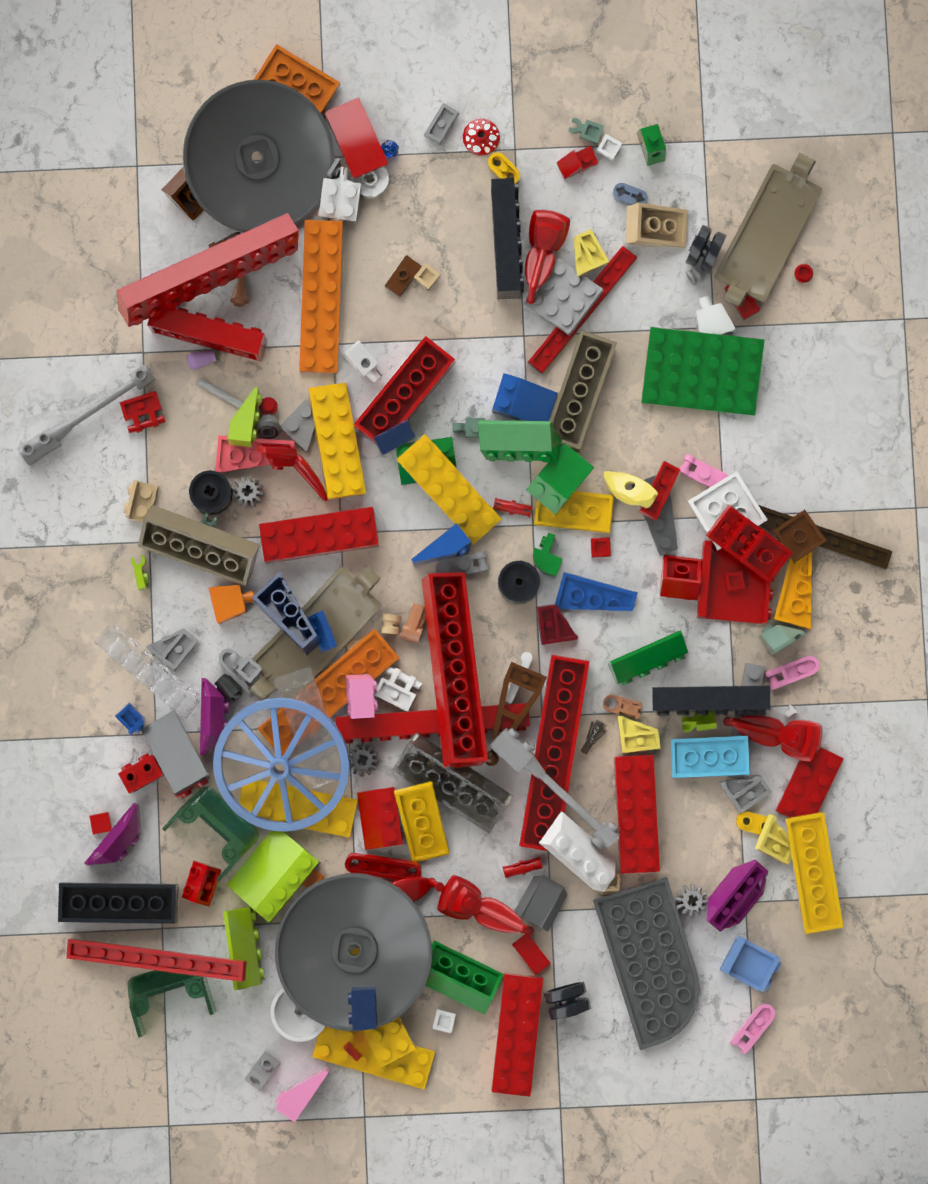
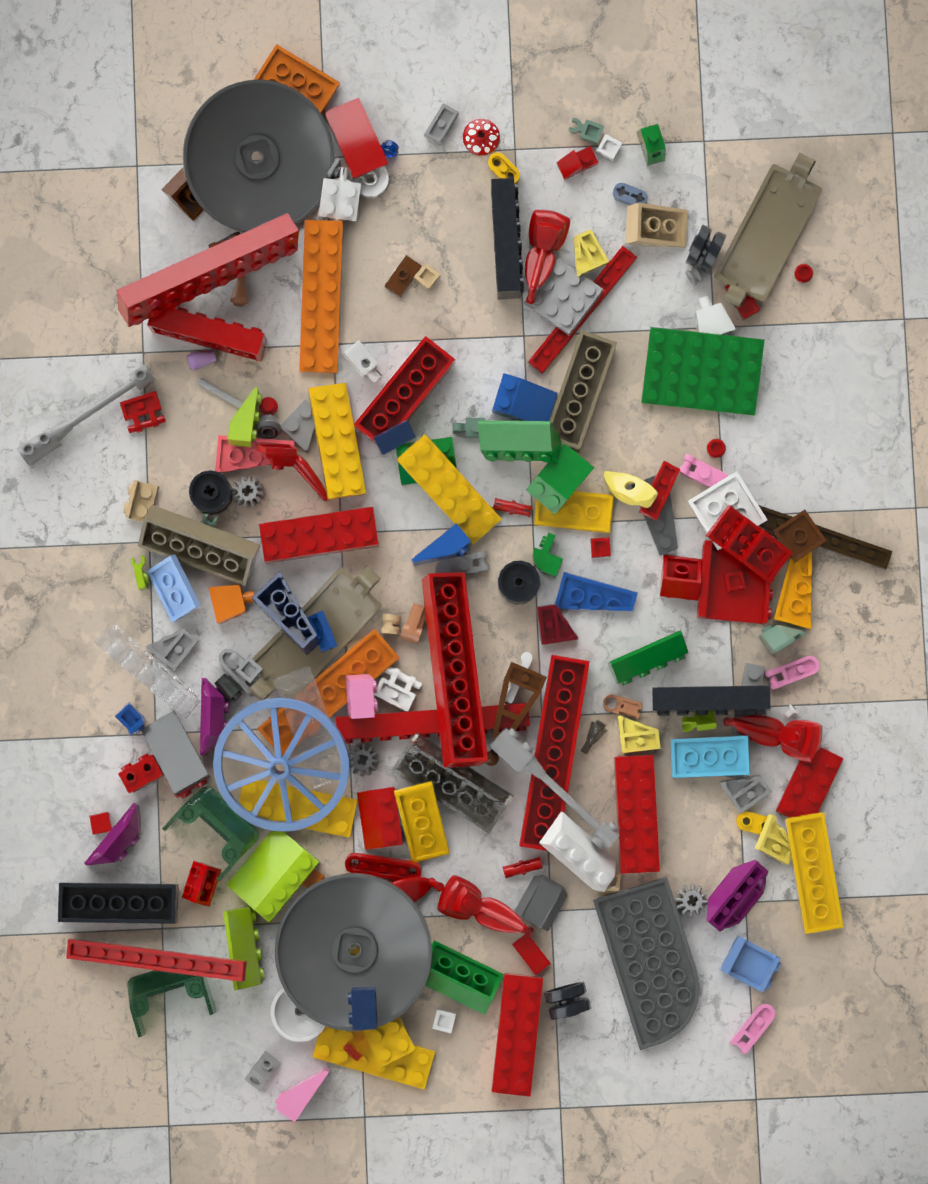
(173, 588): none -> light blue plate
(716, 448): none -> red plate

